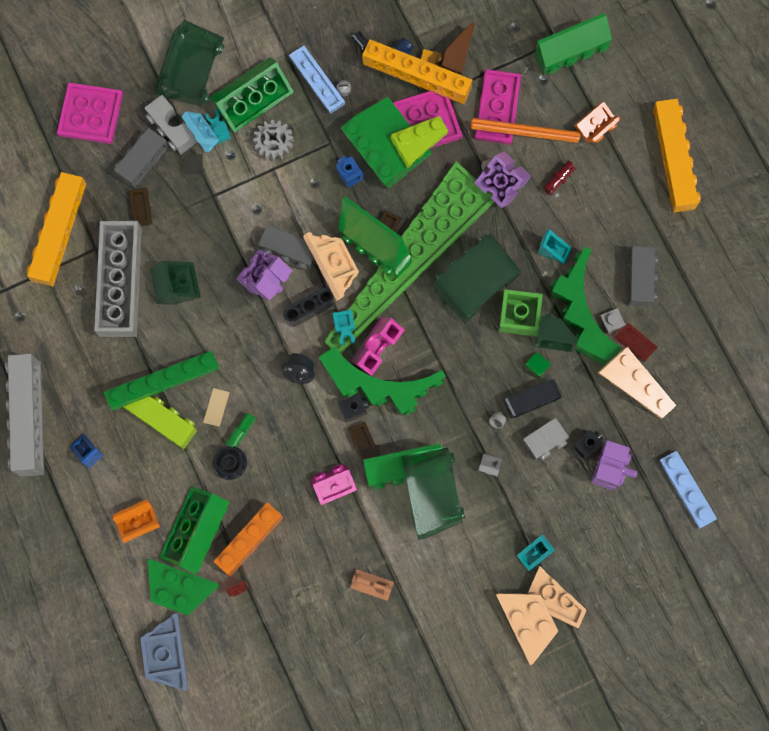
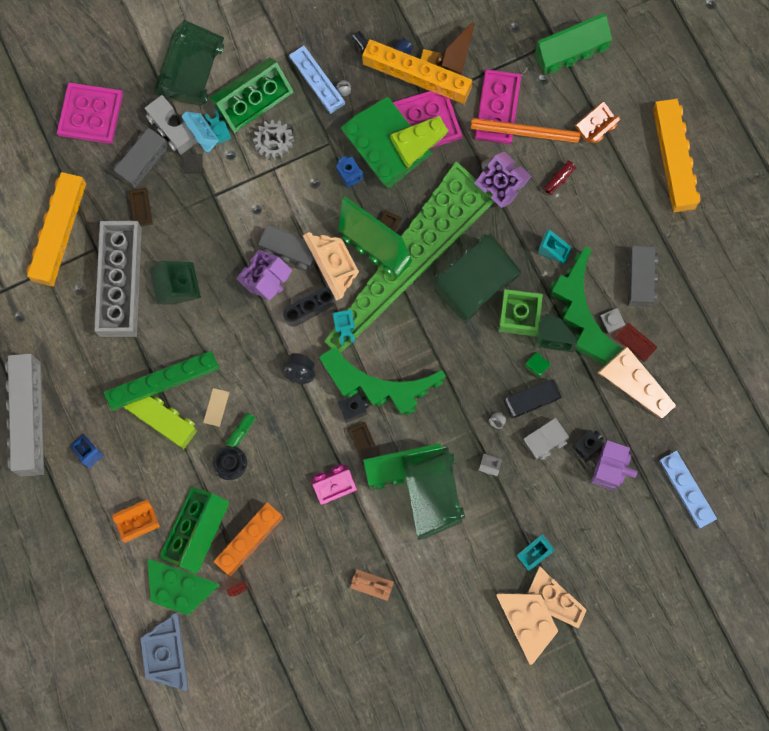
(383, 334): dark pink arch -> none

